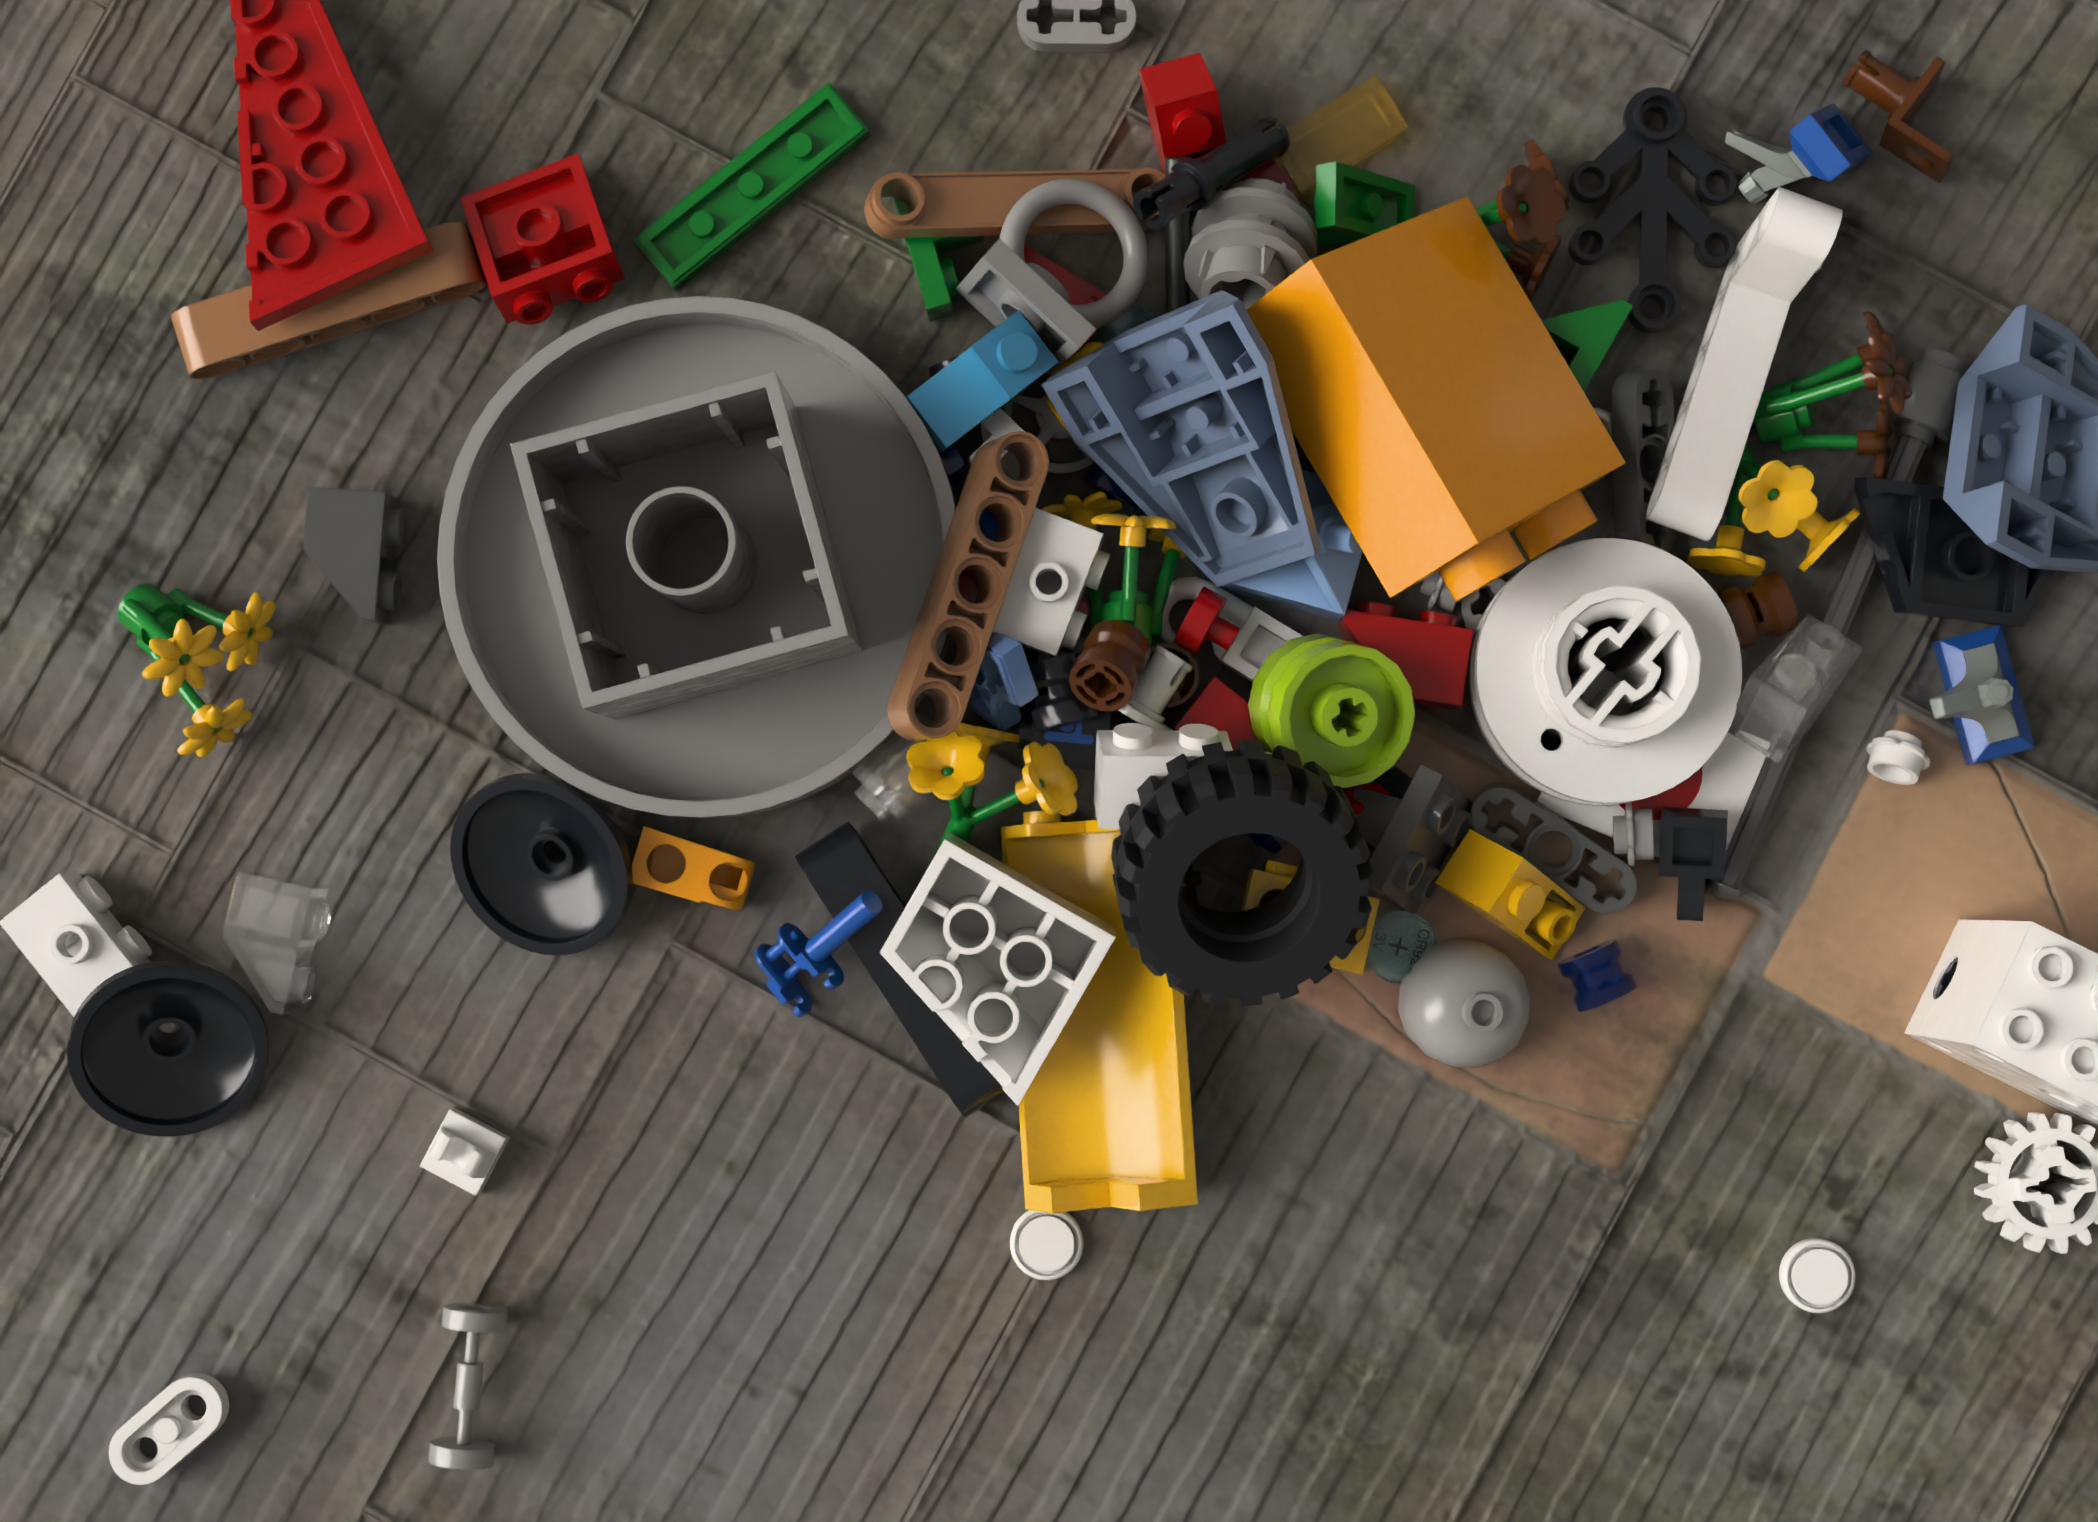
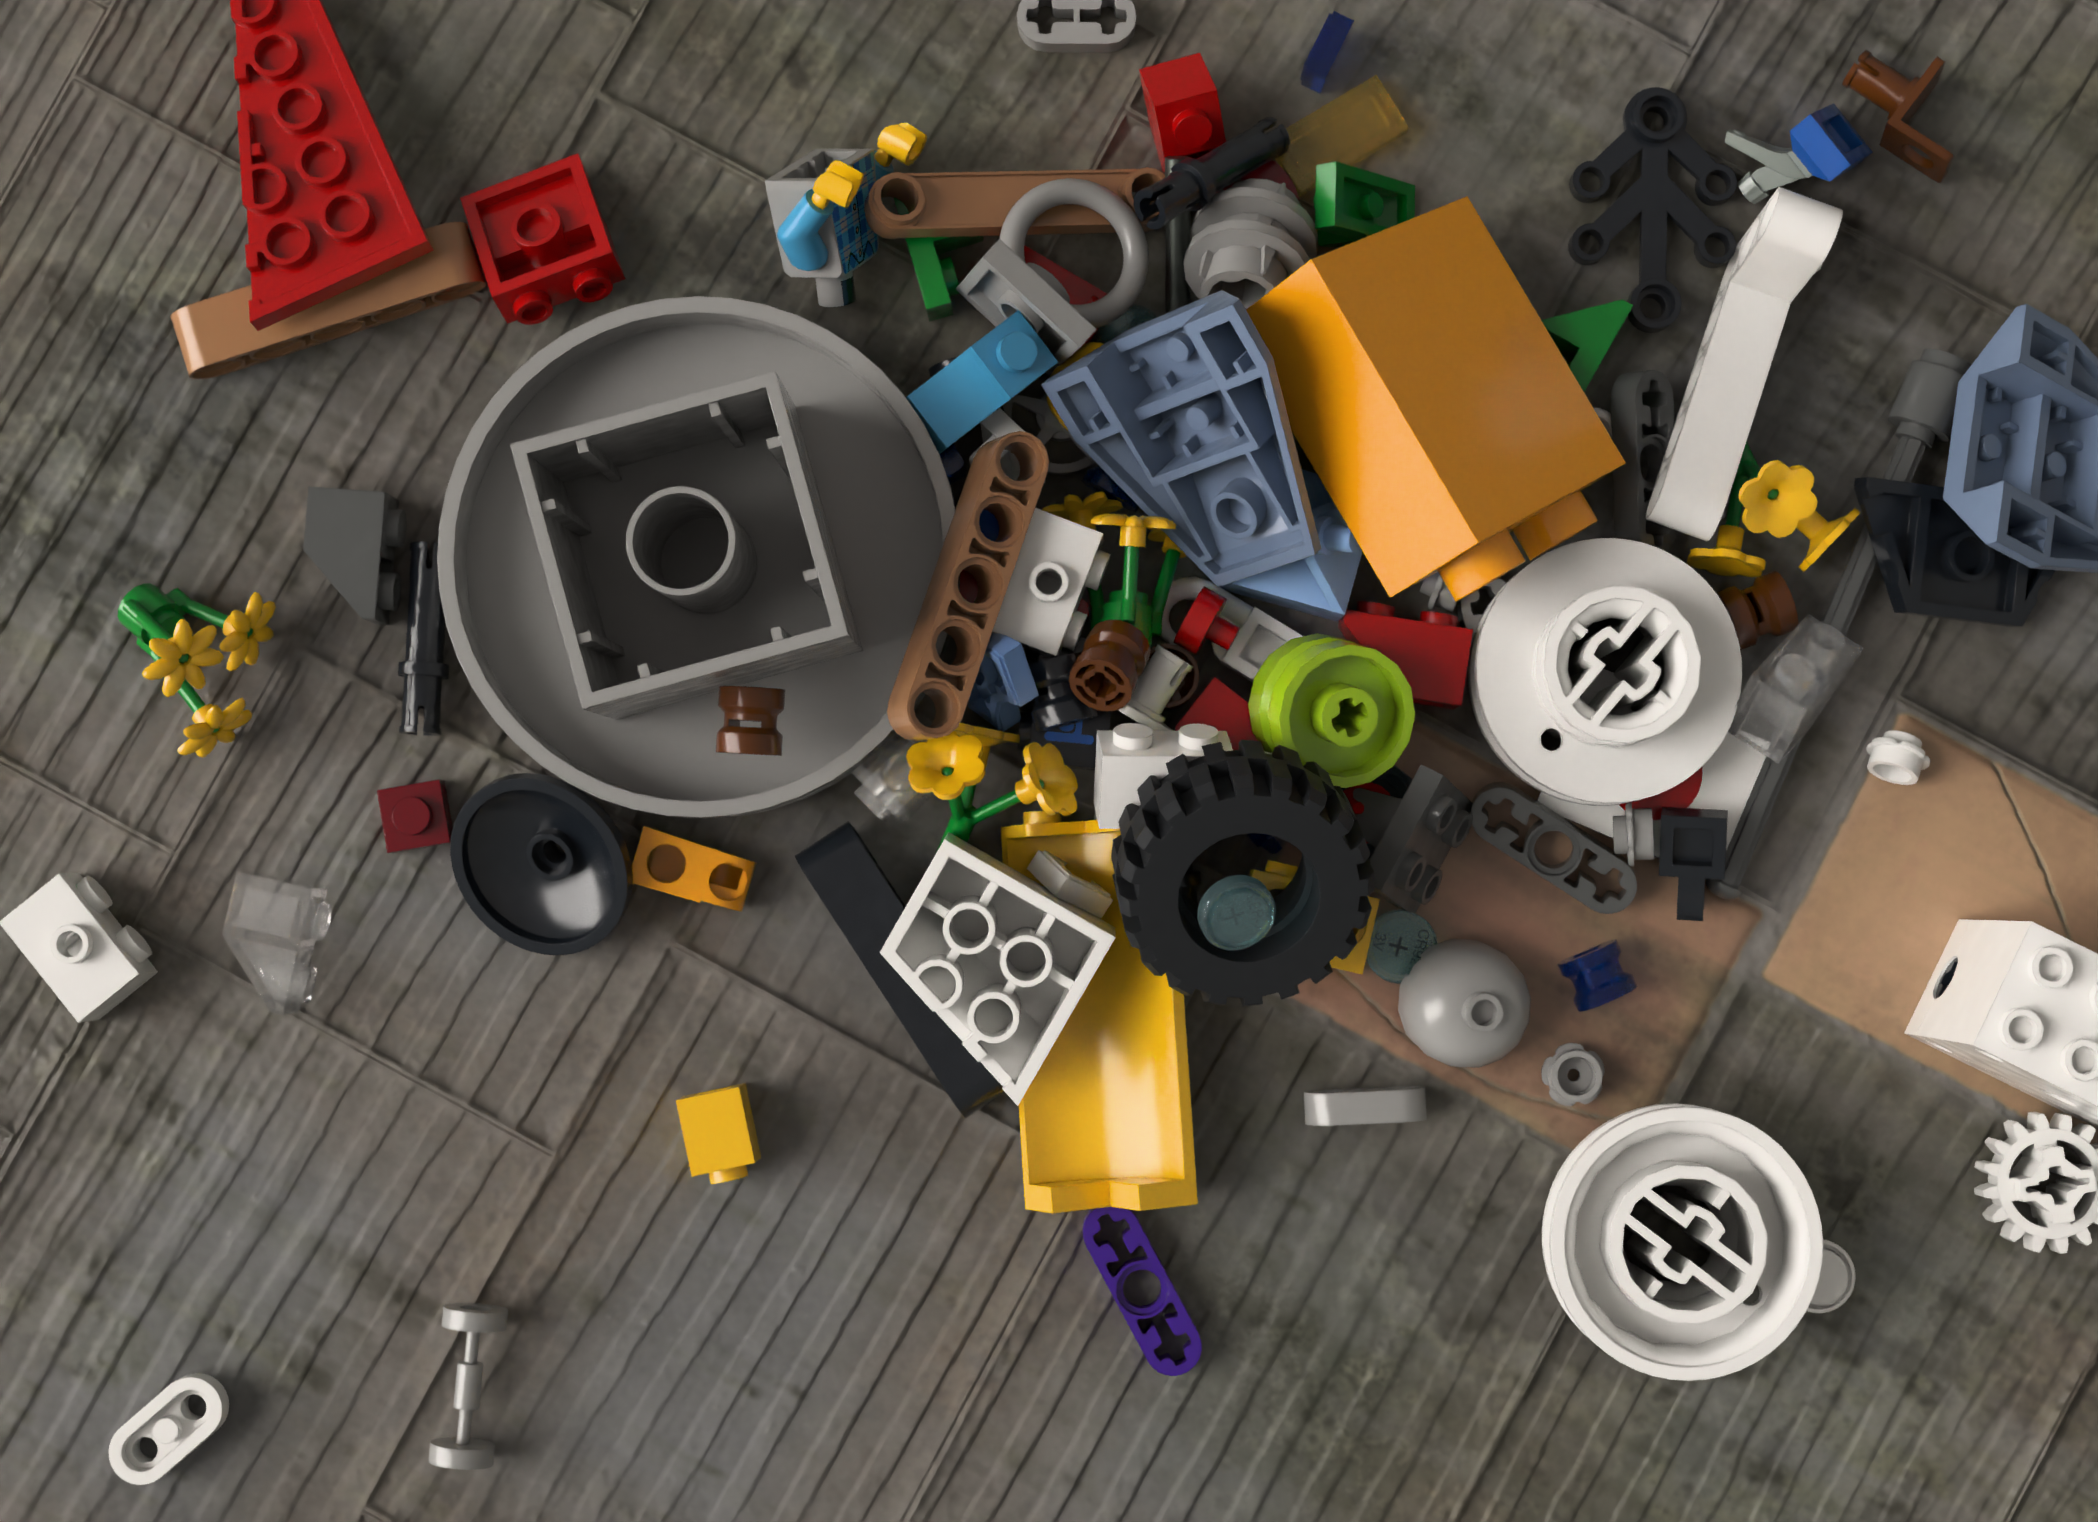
(163, 1079): black dish -> none
(415, 816): none -> dark red plate
(425, 644): none -> black pin
(464, 1151): white tile -> none
(719, 1133): none -> yellow brick
(752, 186): green tile -> none
(753, 705): none -> reddish brown wheel
(813, 953): blue piece -> none
(821, 210): none -> torso
(1046, 1244): white piece -> none
(1068, 887): none -> white tile
(1147, 1338): none -> dark purple beam
(1236, 912): none -> clear light blue piece
(1326, 51): none -> clear blue tile
(1365, 1105): none -> light grey beam
(1511, 894): yellow slope -> none
(1530, 209): reddish brown plant -> none
(1590, 1077): none -> light grey plate
(1757, 1232): none -> white wheel
(1789, 406): plant -> none
(1981, 695): piece -> none

